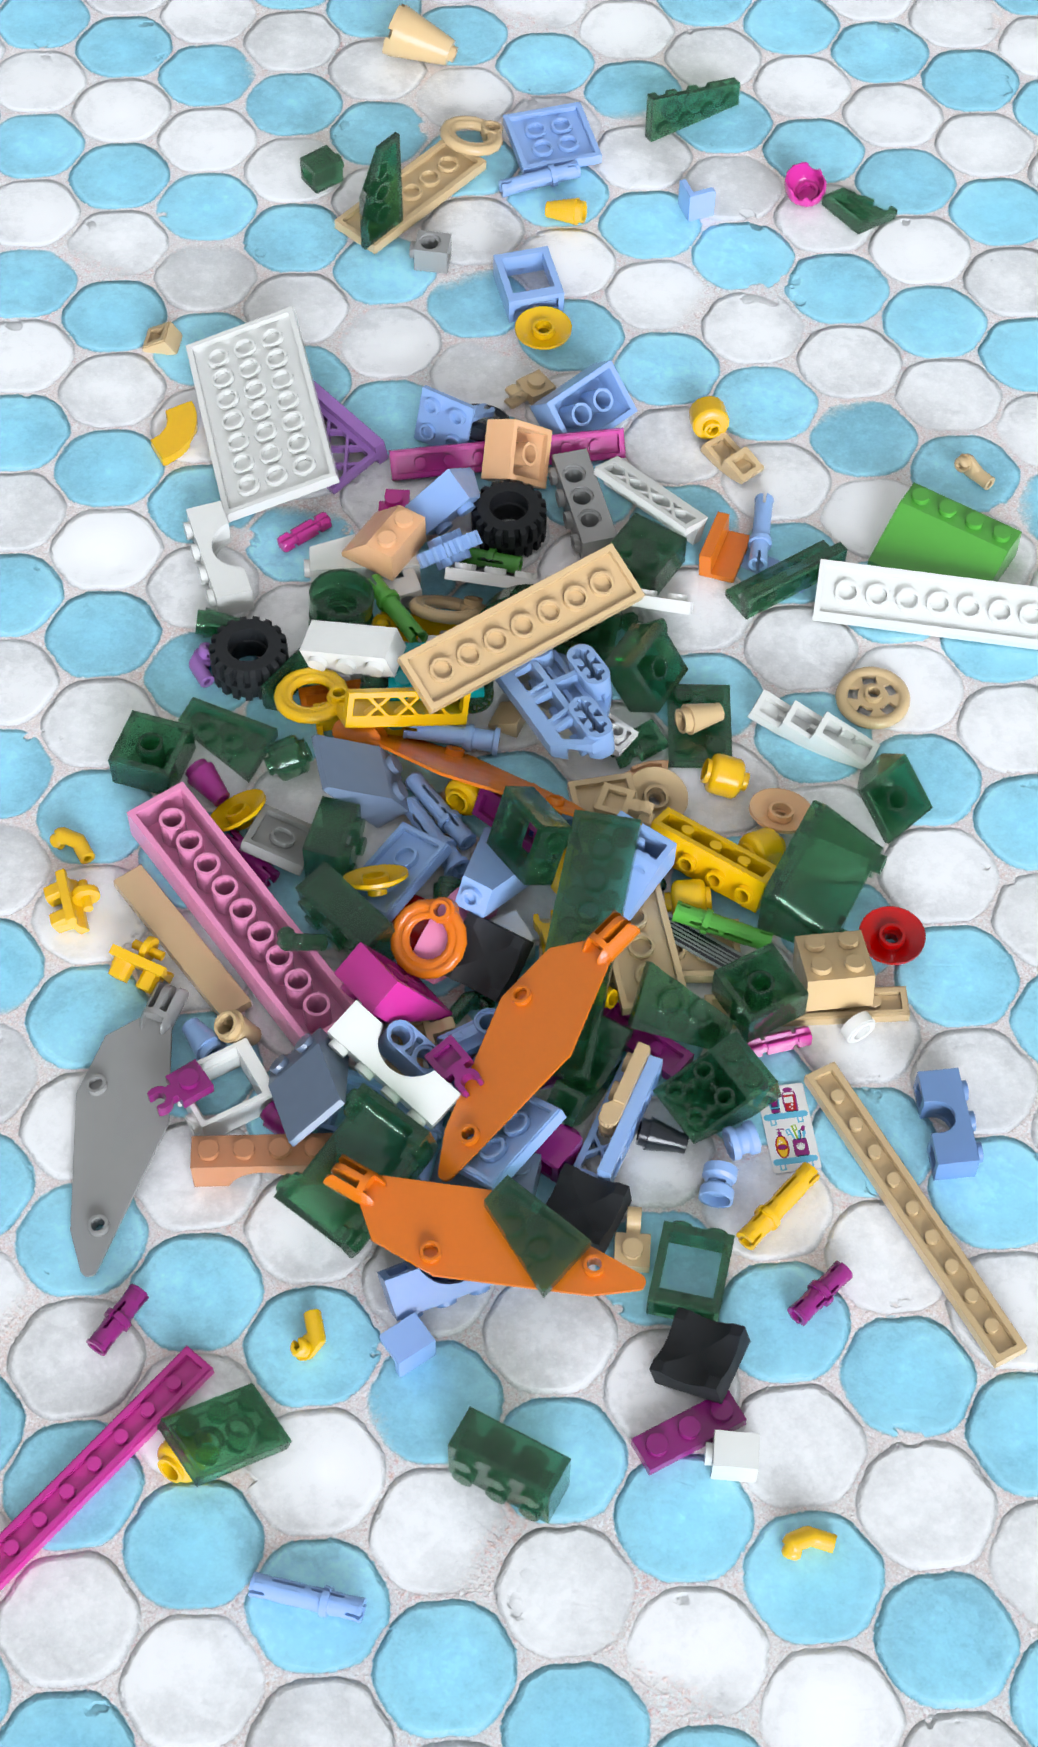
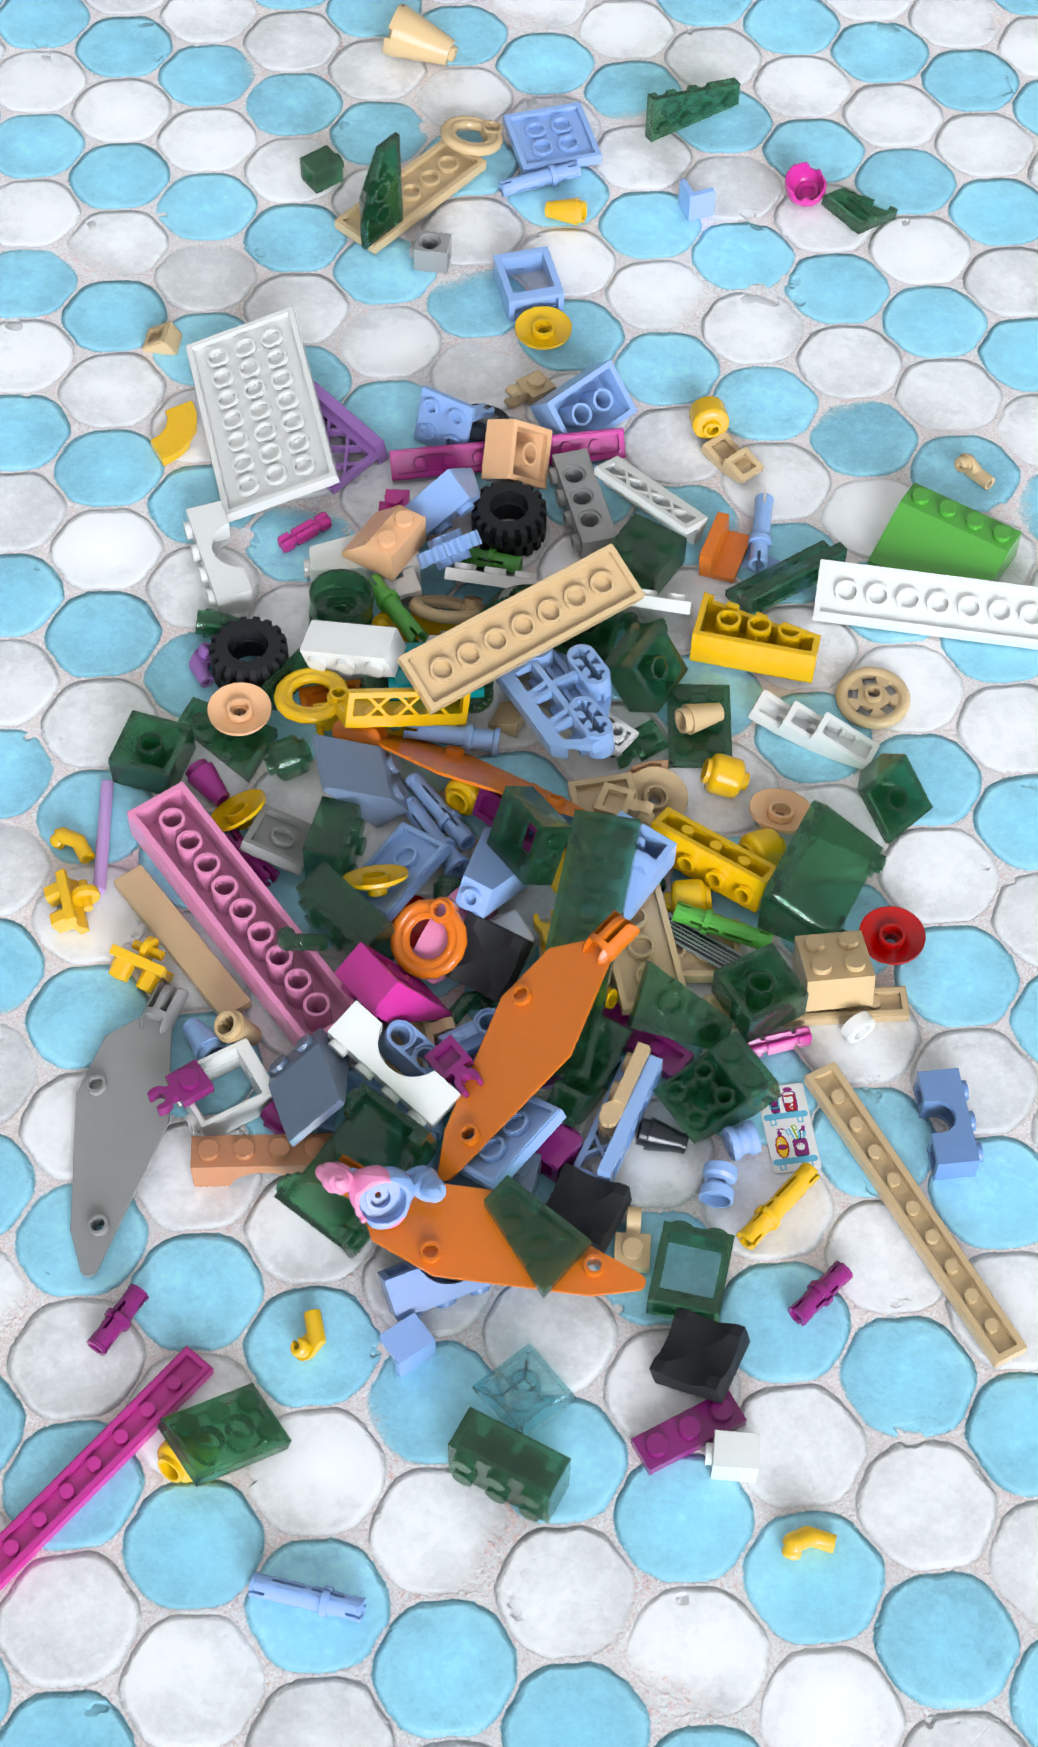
(103, 835): none -> lavender bar
(235, 700): none -> light nougat dish
(393, 1183): none -> light blue hair
(524, 1391): none -> clear light blue slope
(752, 642): none -> yellow wedge

